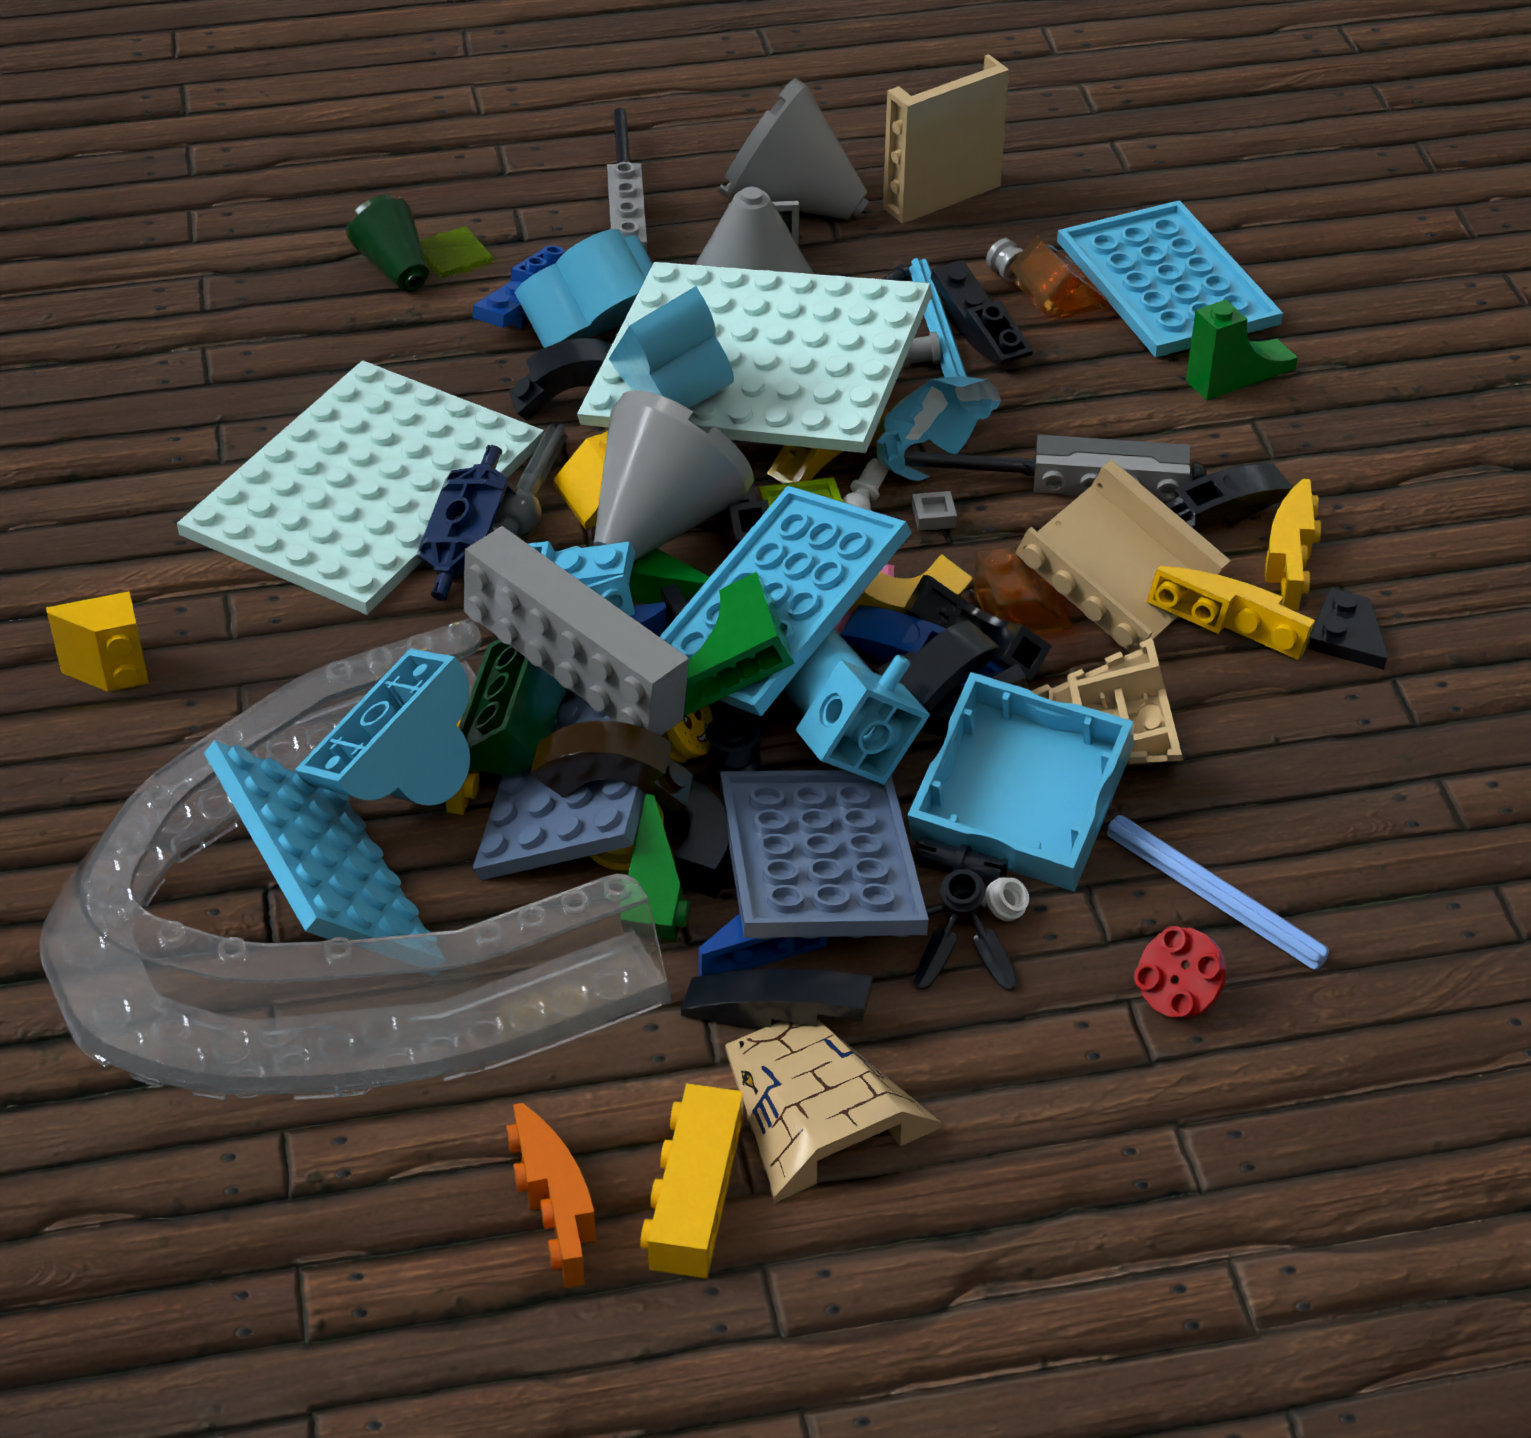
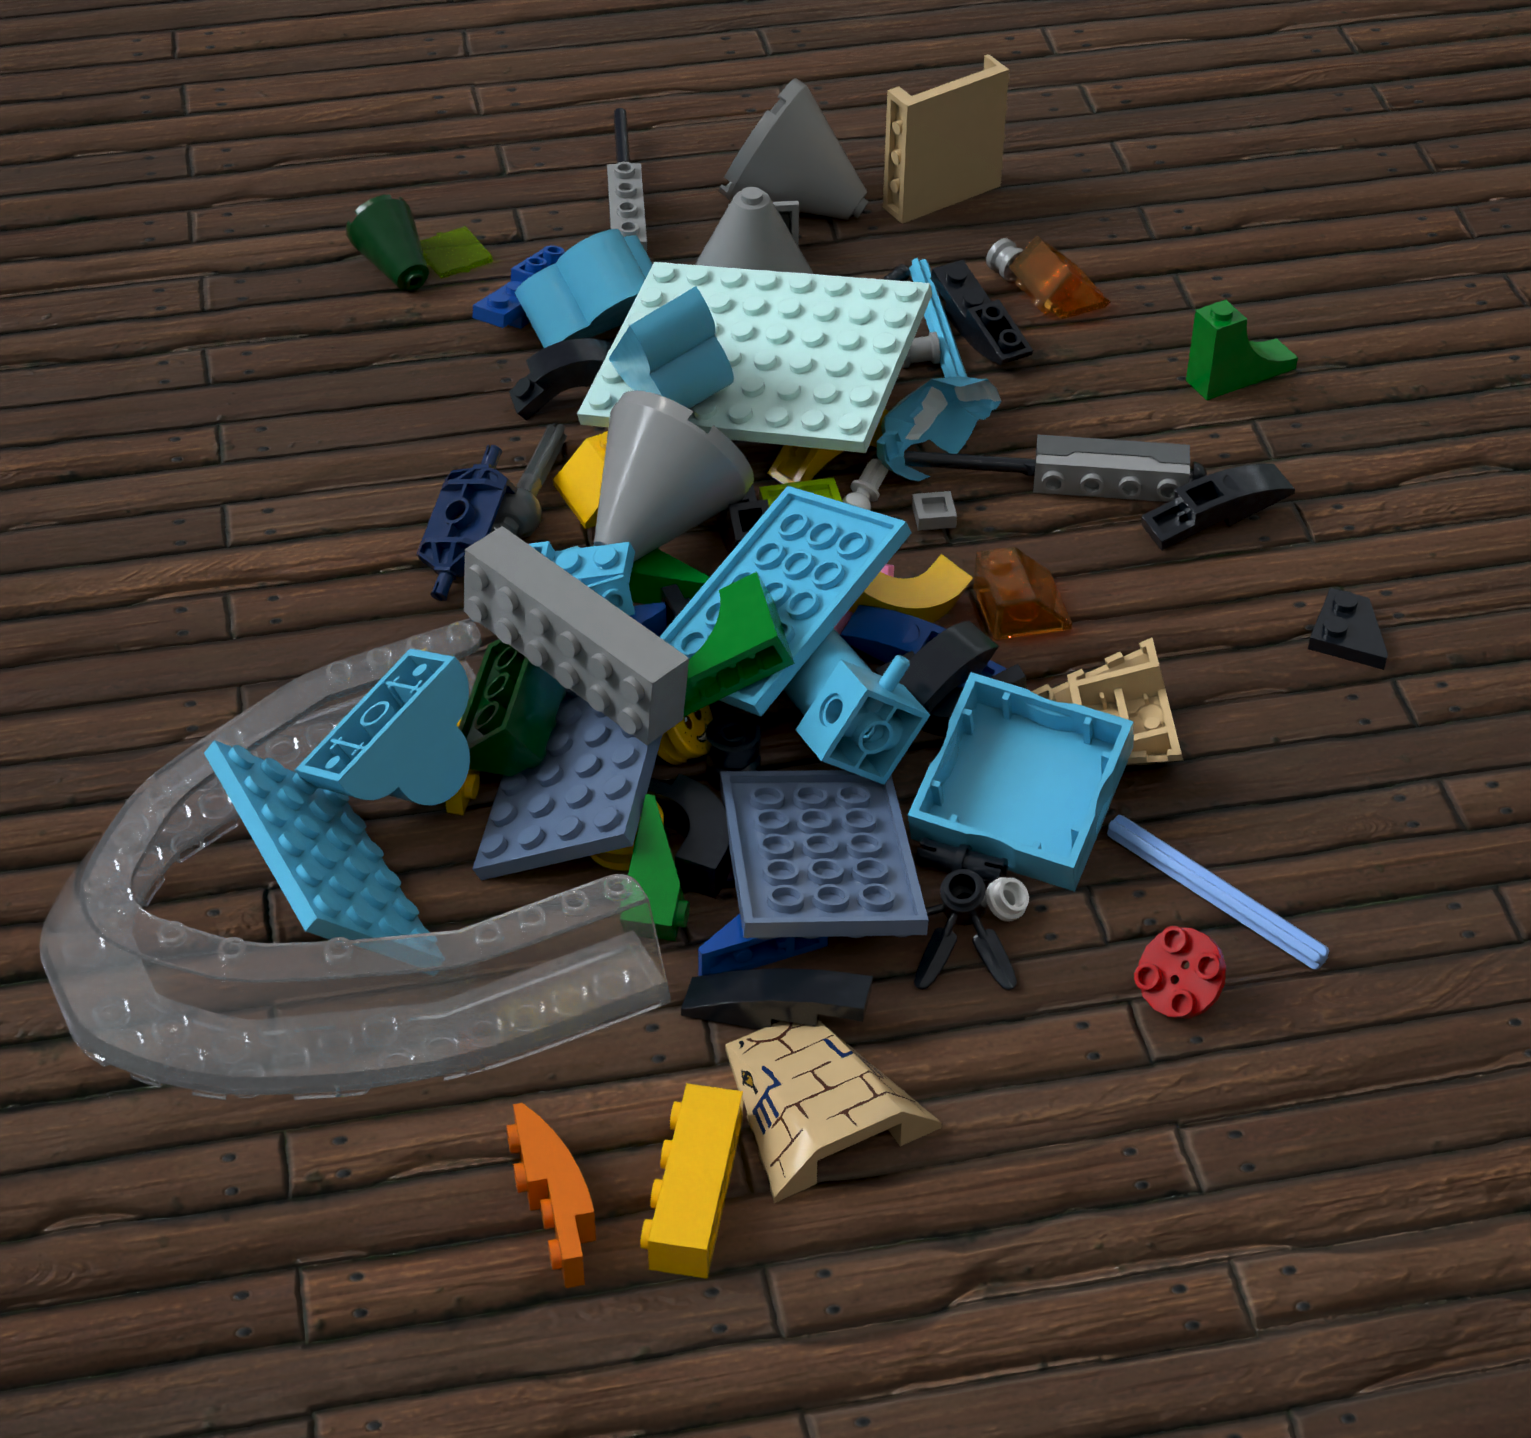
(99, 642): yellow slope -> none
(353, 485): light aqua plate -> none
(613, 752): dark brown arch -> none
(943, 607): black arch -> none
(1108, 550): tan panel -> none
(1160, 270): medium azure plate -> none
(1233, 604): yellow slope -> none
(1292, 542): yellow slope -> none

